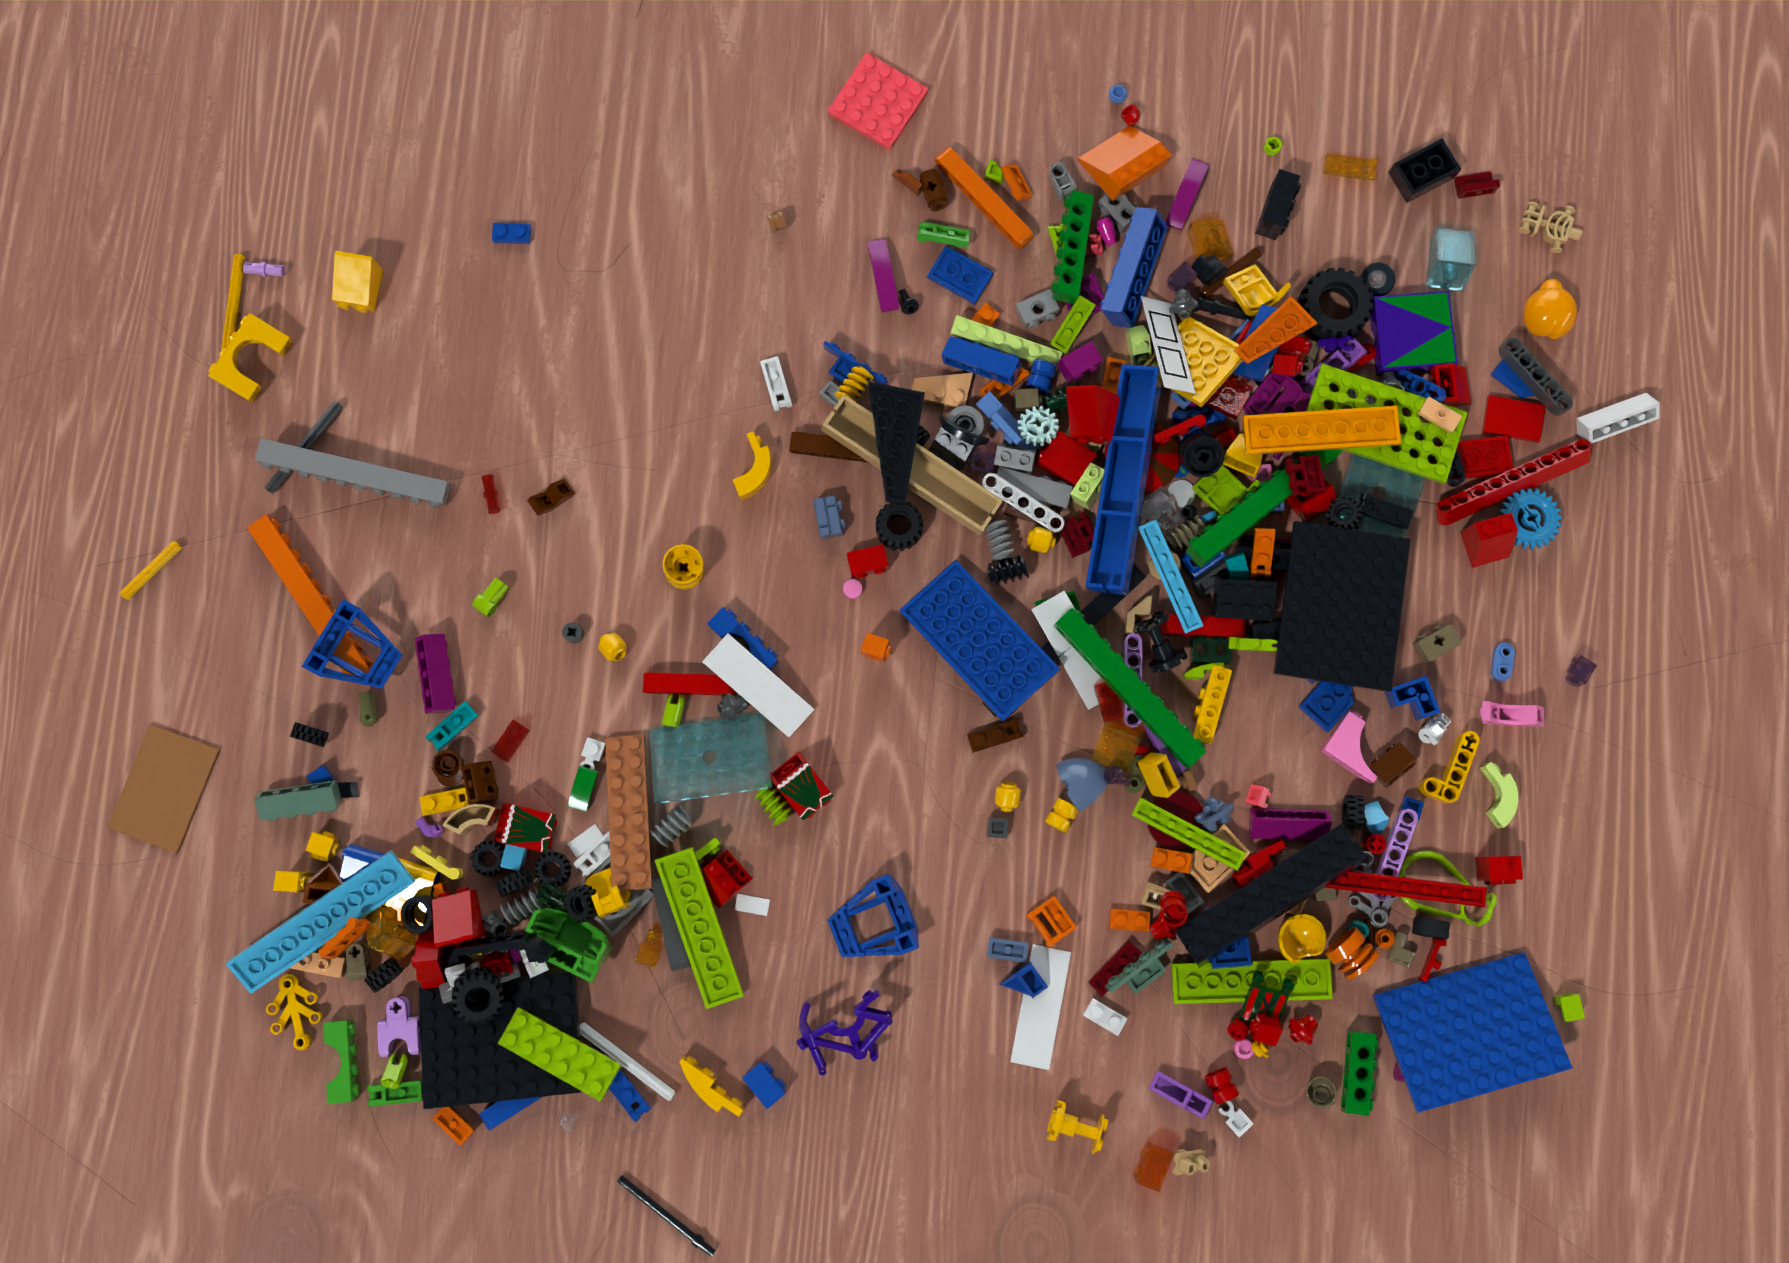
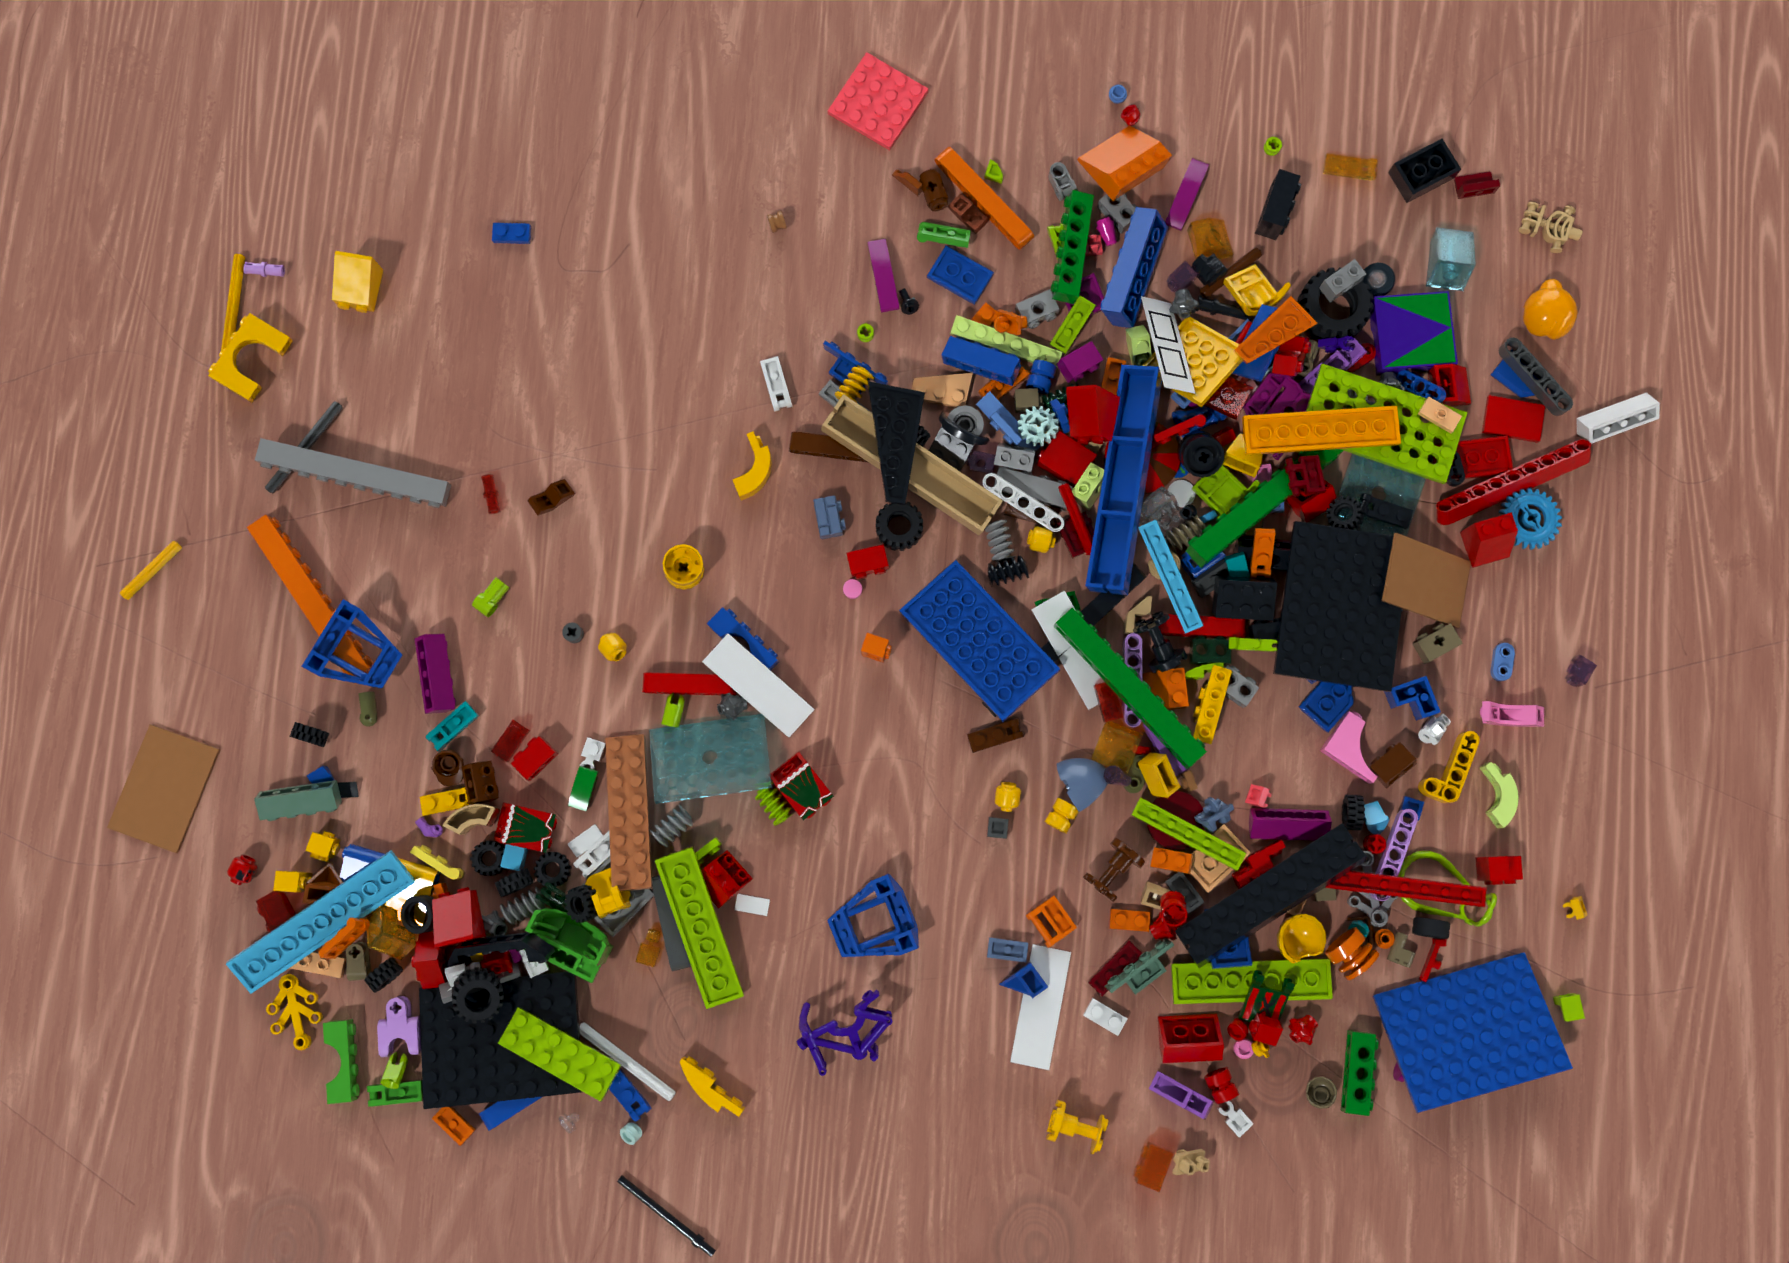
(242, 869): none -> red head
(275, 909): none -> clear red brick
(534, 758): none -> red brick
(631, 1133): none -> light aqua tile
(765, 1084): blue brick -> none
(868, 327): none -> lime bush
(967, 213): none -> copper slope
(1009, 322): none -> orange hips
(1016, 182): orange plate -> none
(1061, 412): none -> blue plate
(1076, 517): none -> red axle
(1118, 864): none -> reddish brown piece
(1169, 687): none -> orange slope
(1190, 1038): none -> red slope
(1233, 690): none -> light grey brick
(1342, 280): none -> light grey brick
(1426, 580): none -> medium nougat piece
(1577, 906): none -> yellow tile

